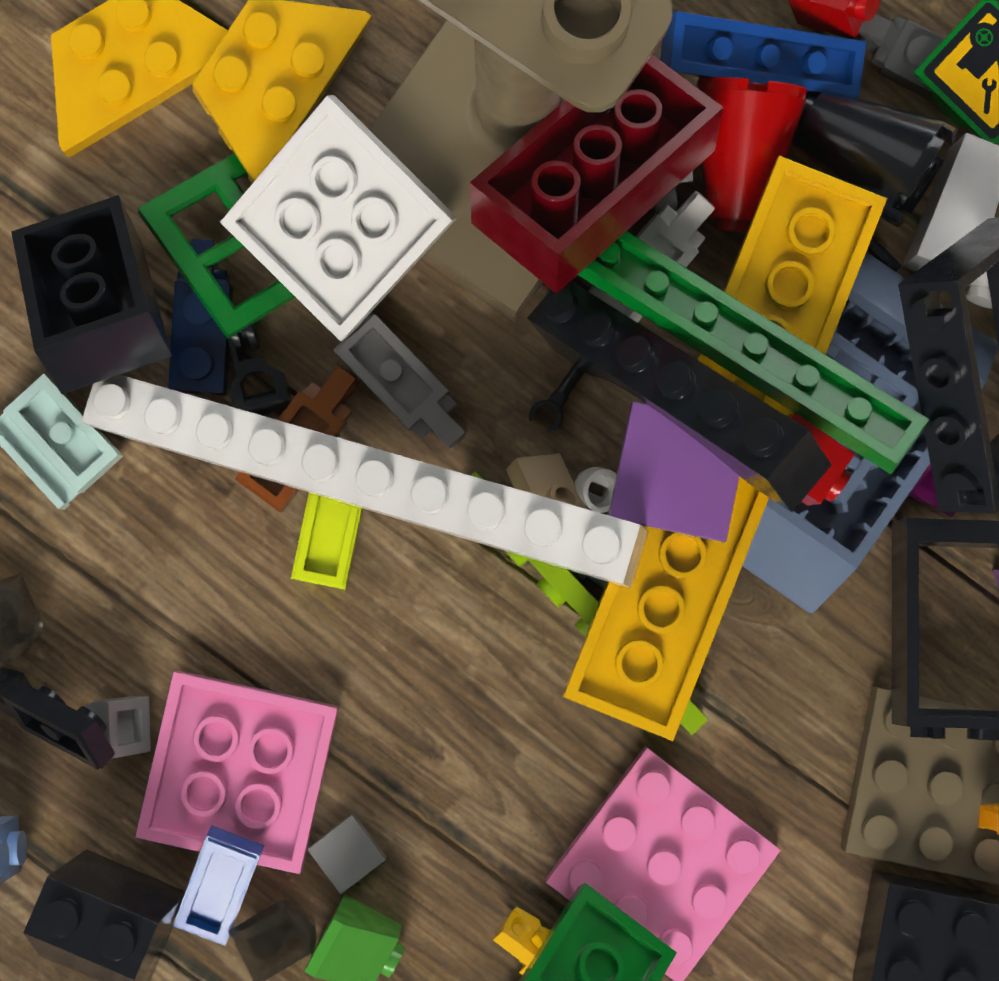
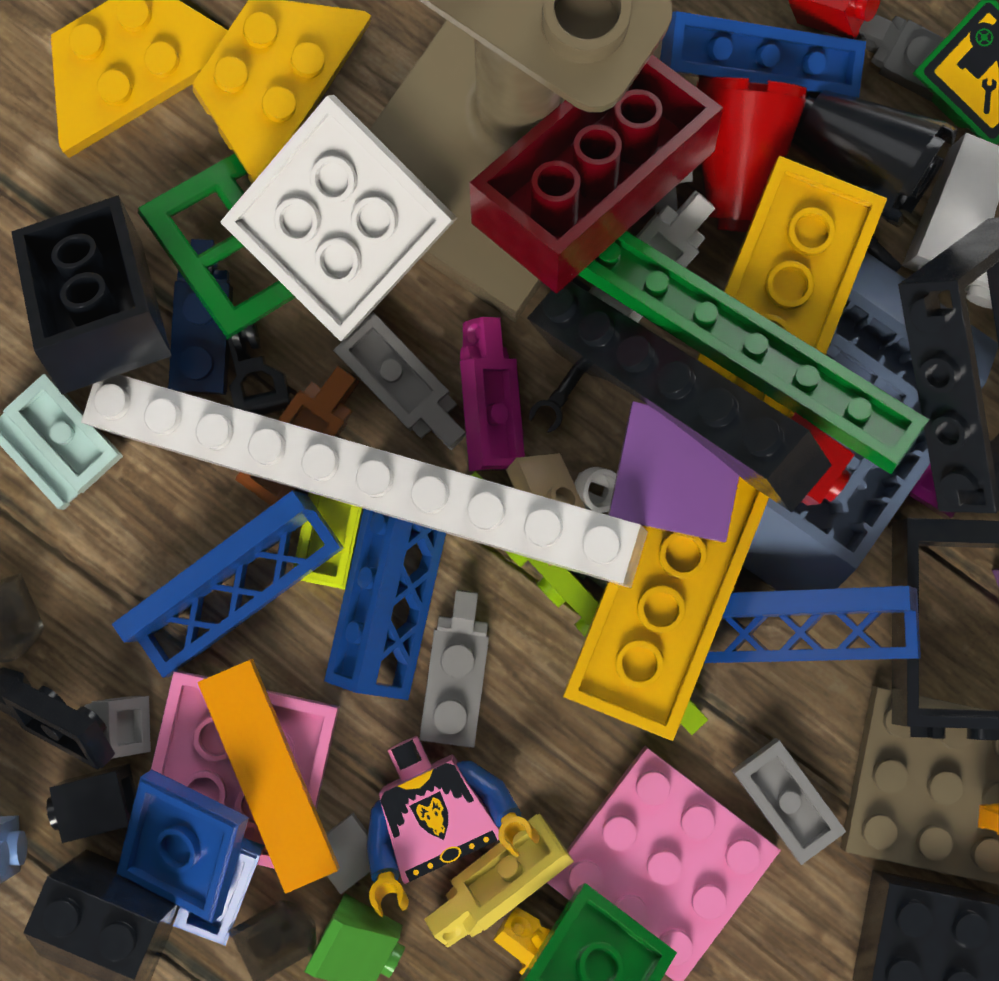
(92, 803): none -> black brick
(182, 845): none -> blue tile
(218, 566): none -> blue fence
(269, 776): none -> light orange tile
(372, 589): none -> blue fence
(435, 818): none -> torso
(455, 675): none -> light grey hinge
(490, 397): none -> dark pink hinge
(498, 883): none -> light yellow hinge
(788, 801): none -> light grey plate
(817, 604): none -> blue fence

